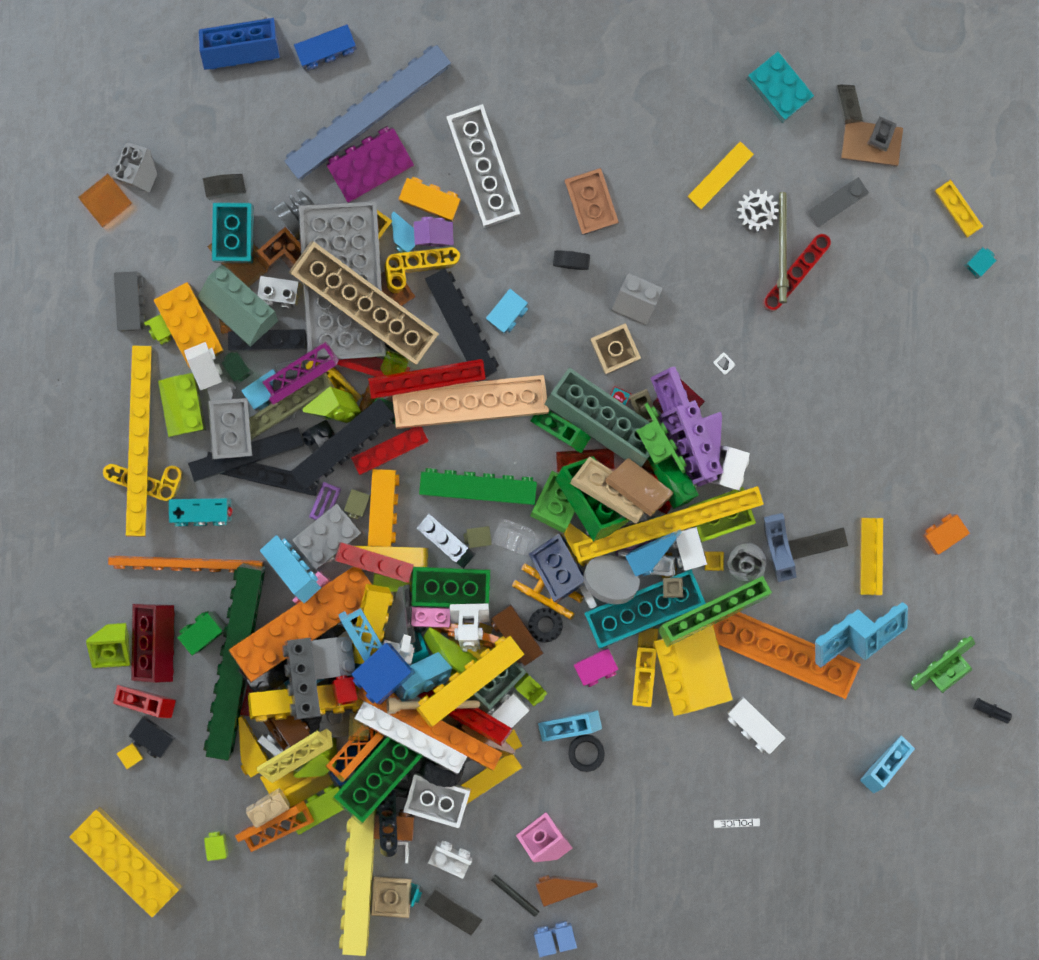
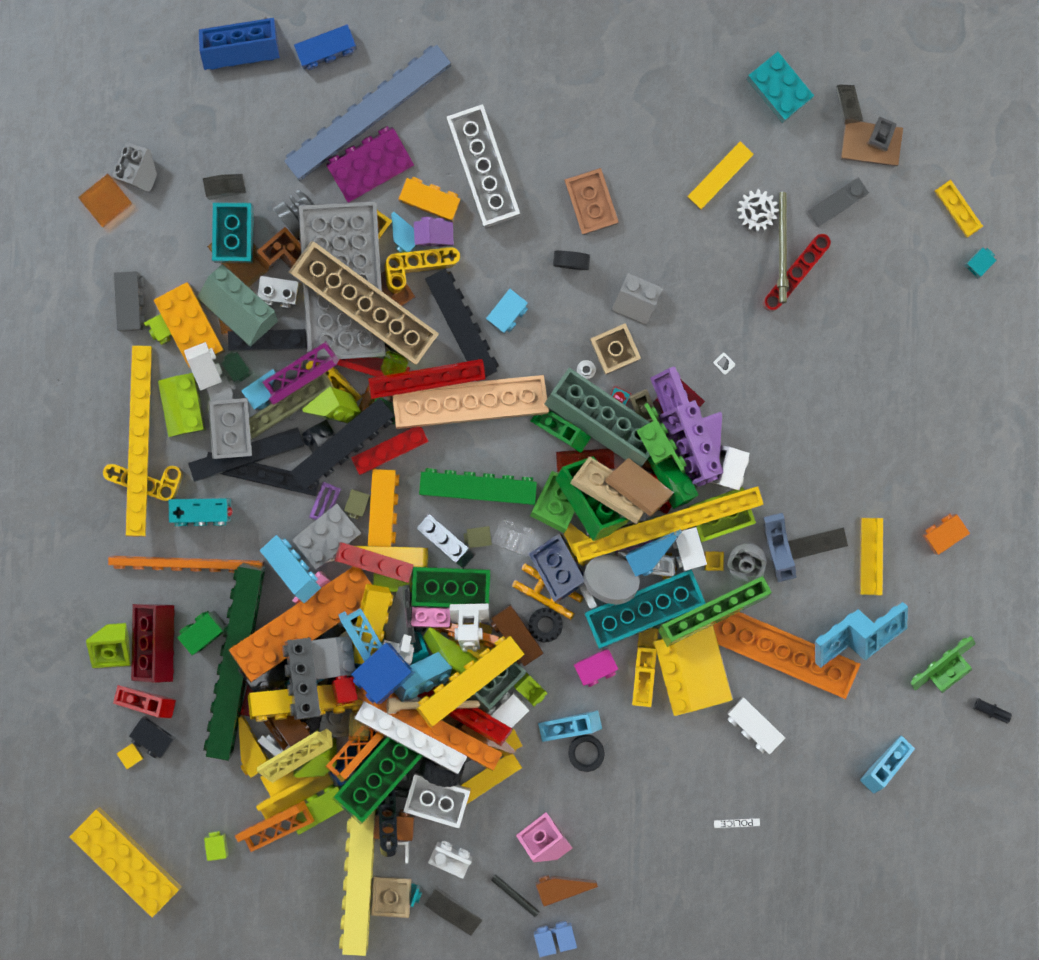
(267, 808): tan brick -> none
(586, 363): none -> white plate
(672, 588): dark tan tile -> none

